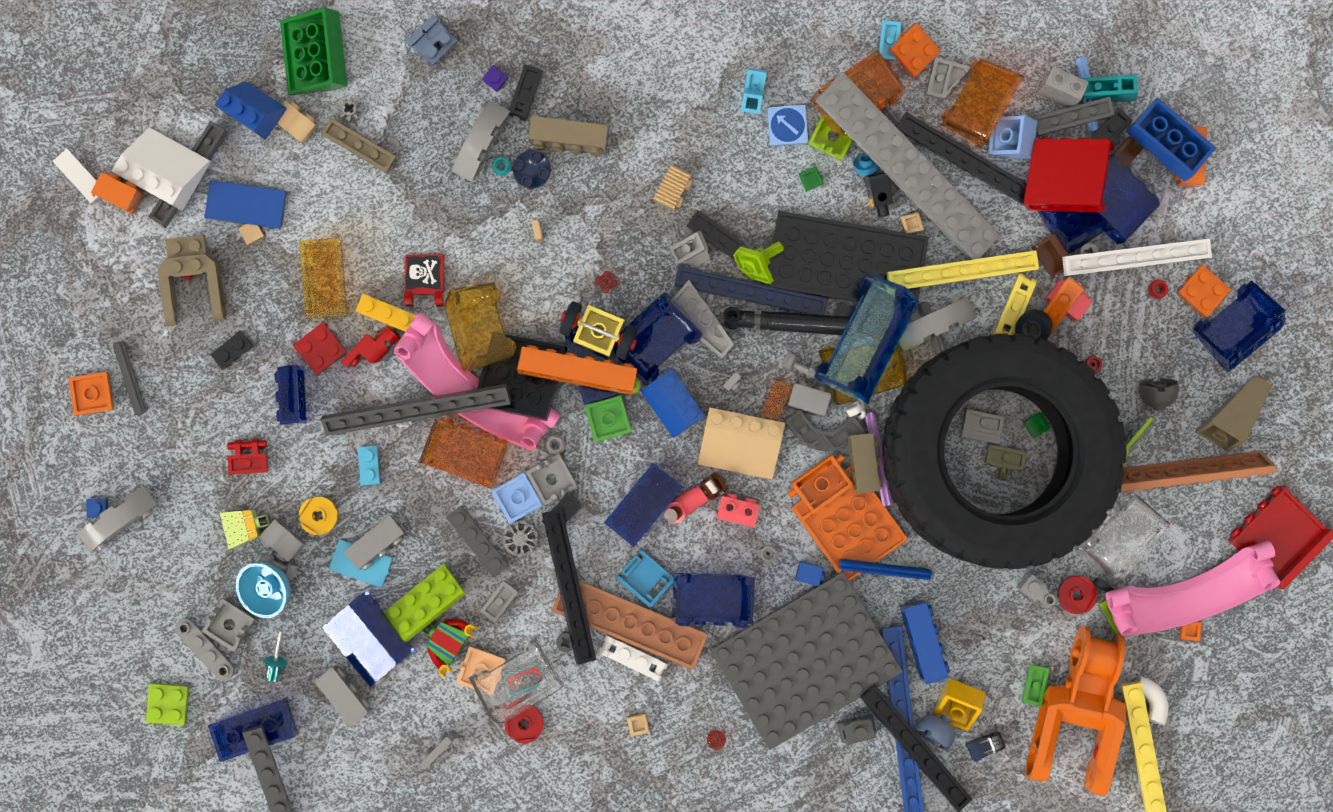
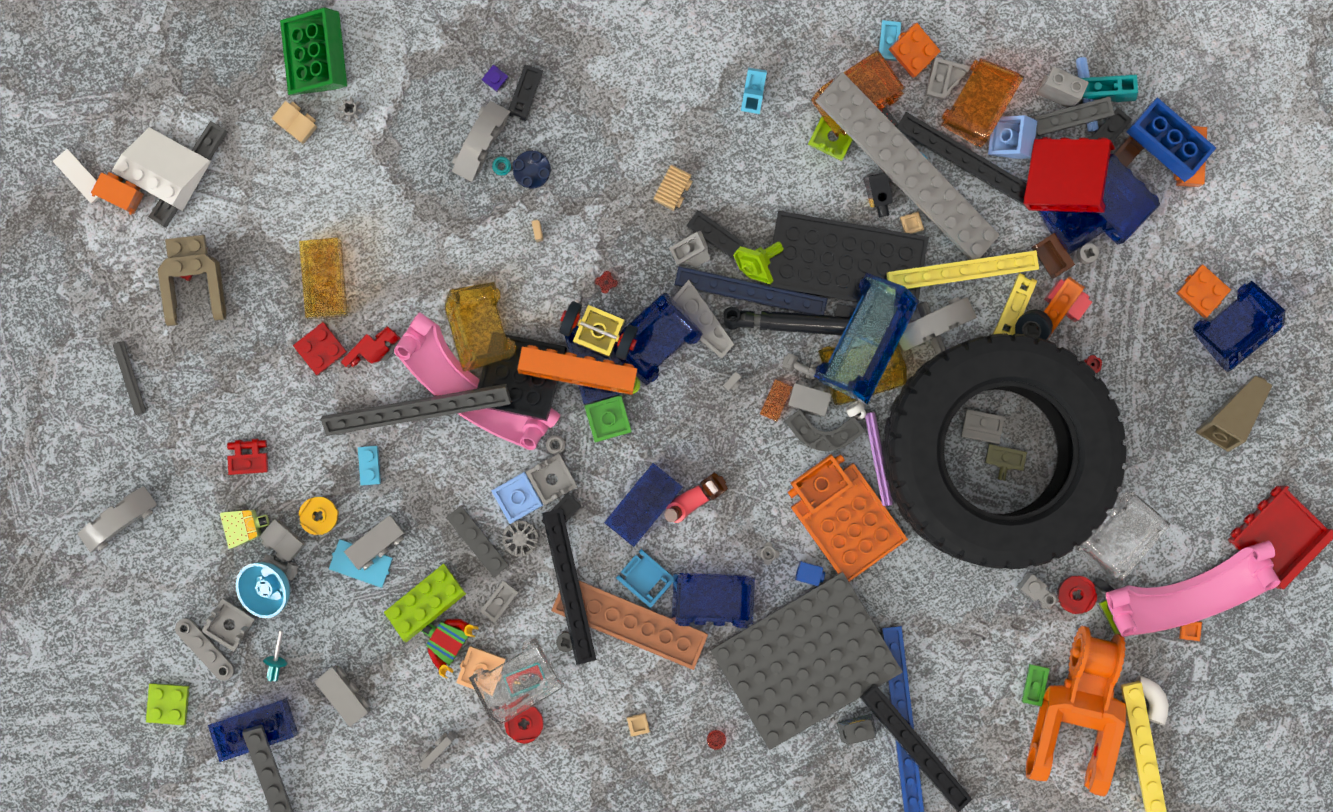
(91, 393): orange plate -> none
(95, 507): blue plate -> none
(231, 350): black plate -> none
(245, 204): blue tile -> none
(251, 108): blue slope -> none
(251, 233): tan tile -> none
(291, 395): clear blue slope -> none
(358, 145): dark tan plate -> none
(367, 638): clear blue slope -> none
(384, 313): yellow brick -> none
(424, 277): flag -> none
(433, 42): sand blue hips -> none
(465, 452): clear orange windscreen -> none
(568, 135): dark tan brick -> none
(632, 658): white plate -> none
(672, 403): blue slope -> none
(738, 511): coral brick -> none
(741, 443): tan slope -> none
(787, 125): tile -> none
(811, 178): green tile -> none
(864, 463): dark tan brick -> none
(865, 165): dark azure plate -> none
(885, 569): blue axle -> none
(924, 642): blue brick -> none
(937, 730): sand blue cylinder -> none
(960, 704): yellow slope -> none
(985, 746): dark blue leg -> none
(1036, 425): green tile -> none
(1136, 257): white plate -> none
(1138, 437): lime flag -> none
(1159, 393): dark grey cylinder -> none
(1163, 289): red plate -> none
(1196, 470): nougat plate -> none

